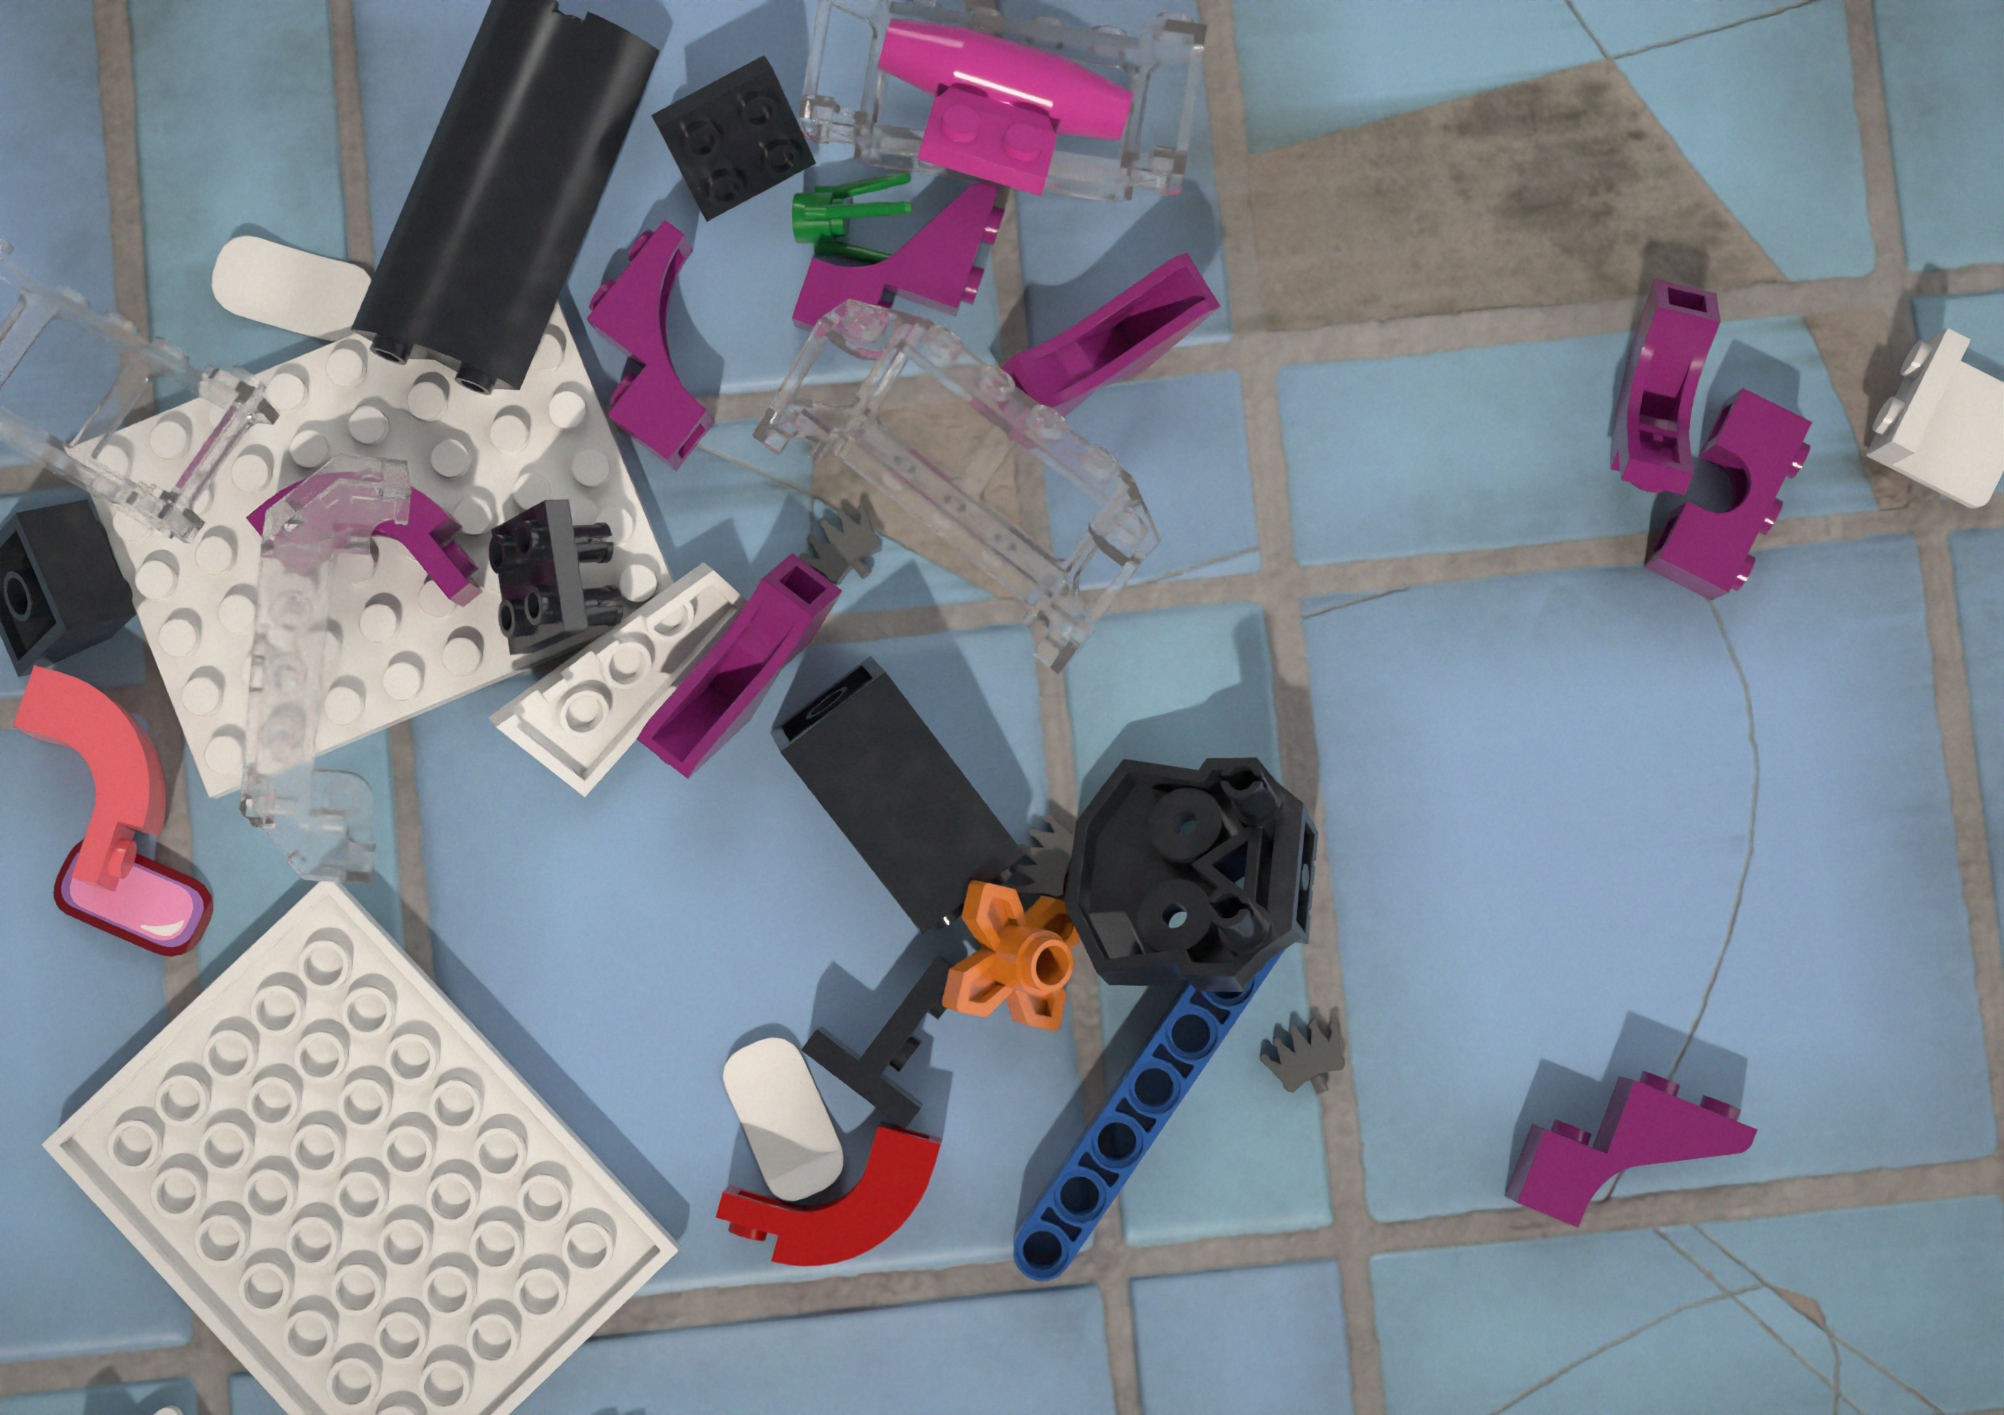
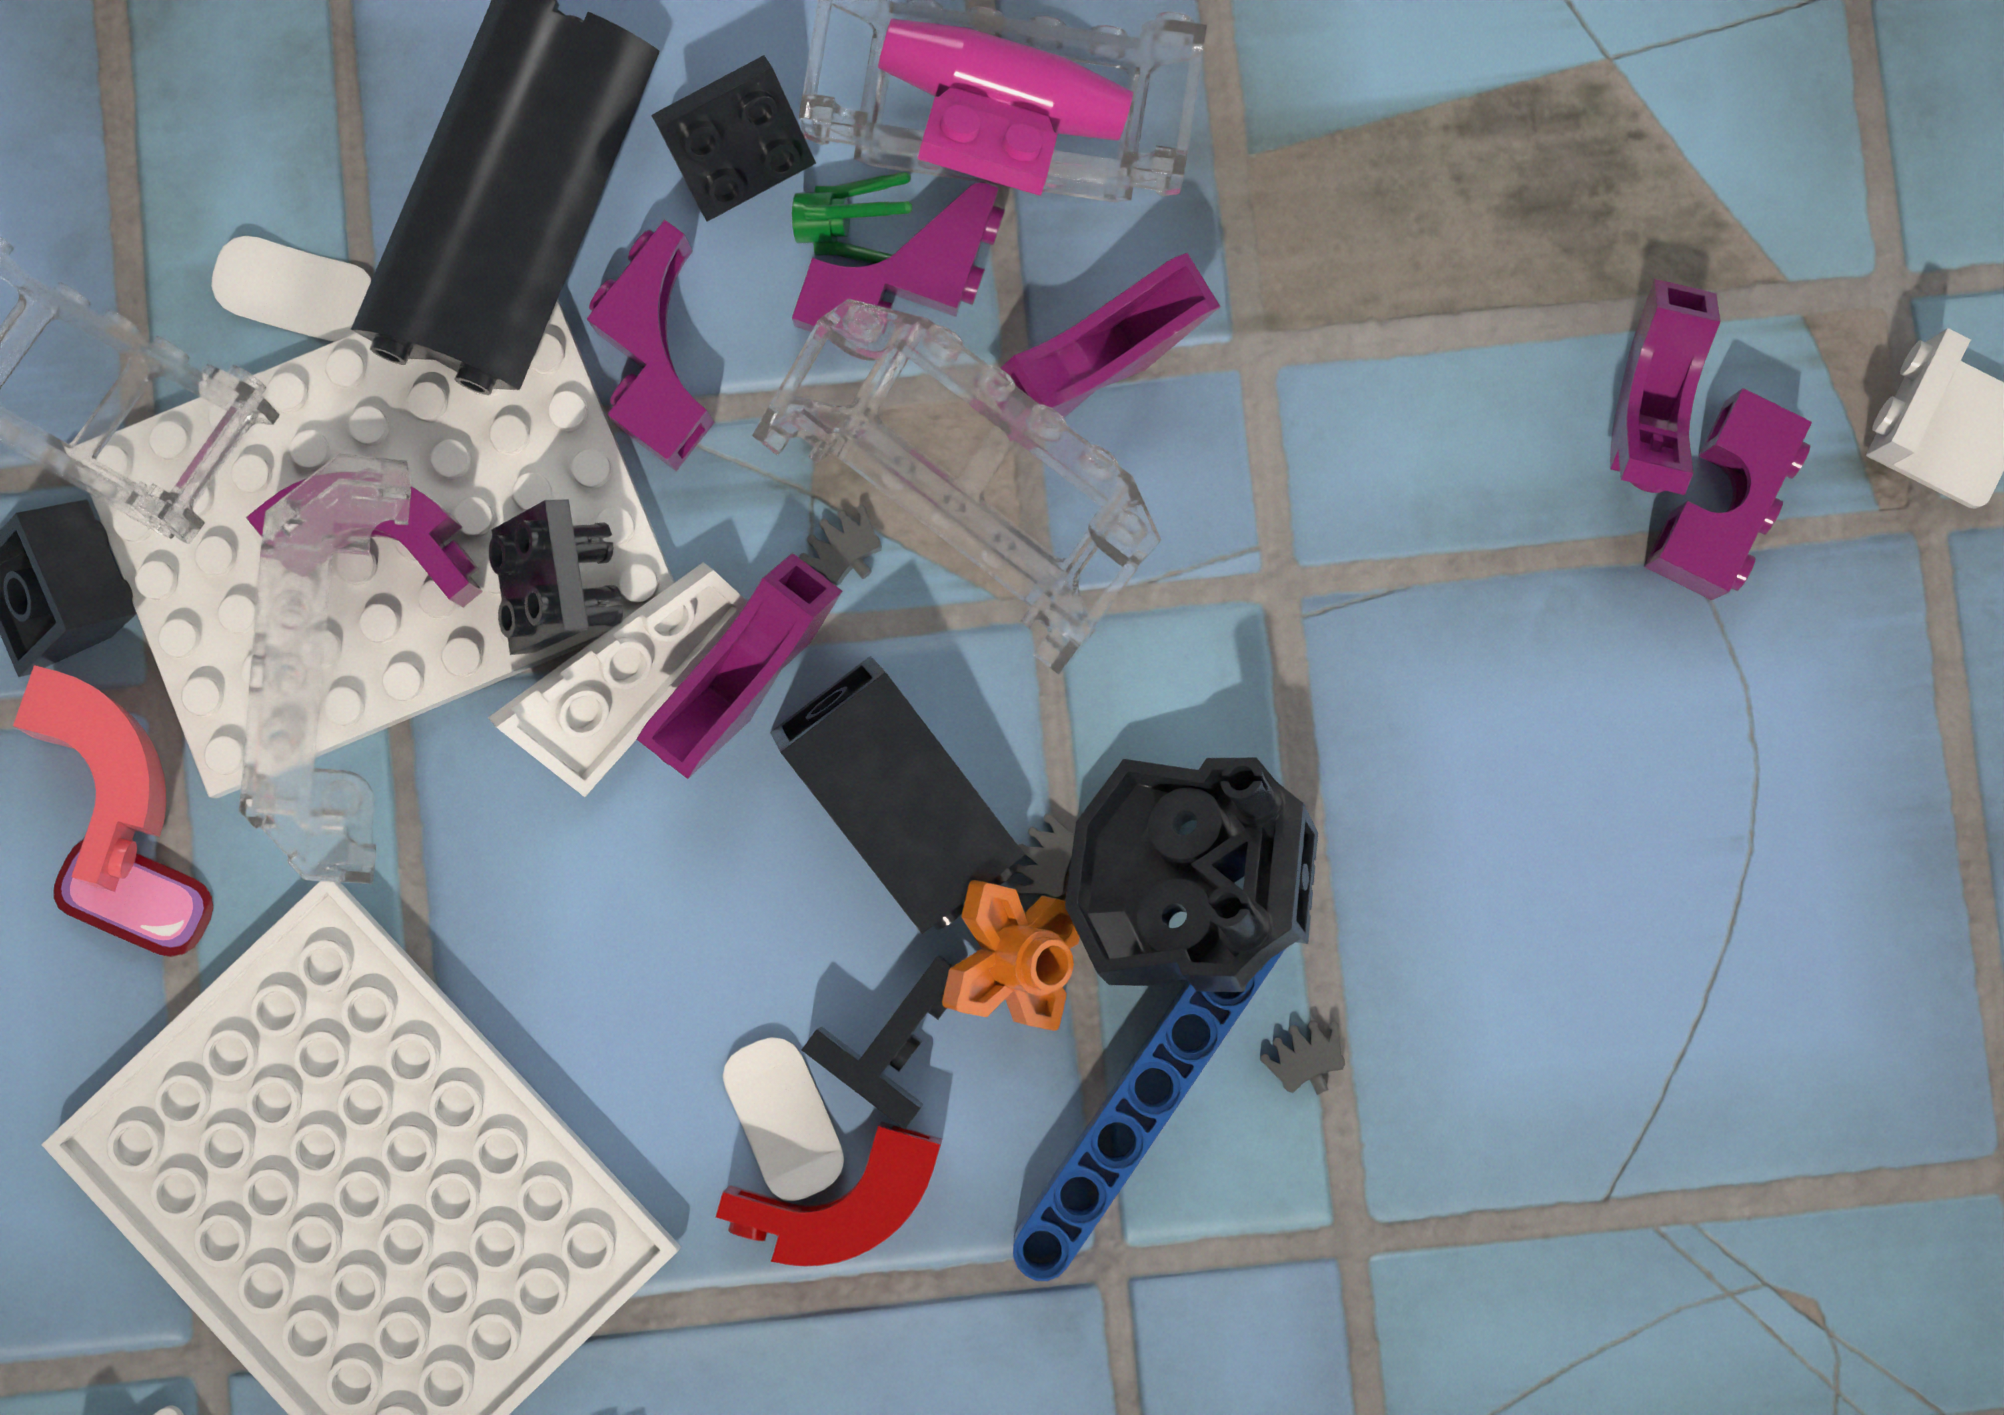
(1640, 1128): magenta arch -> none

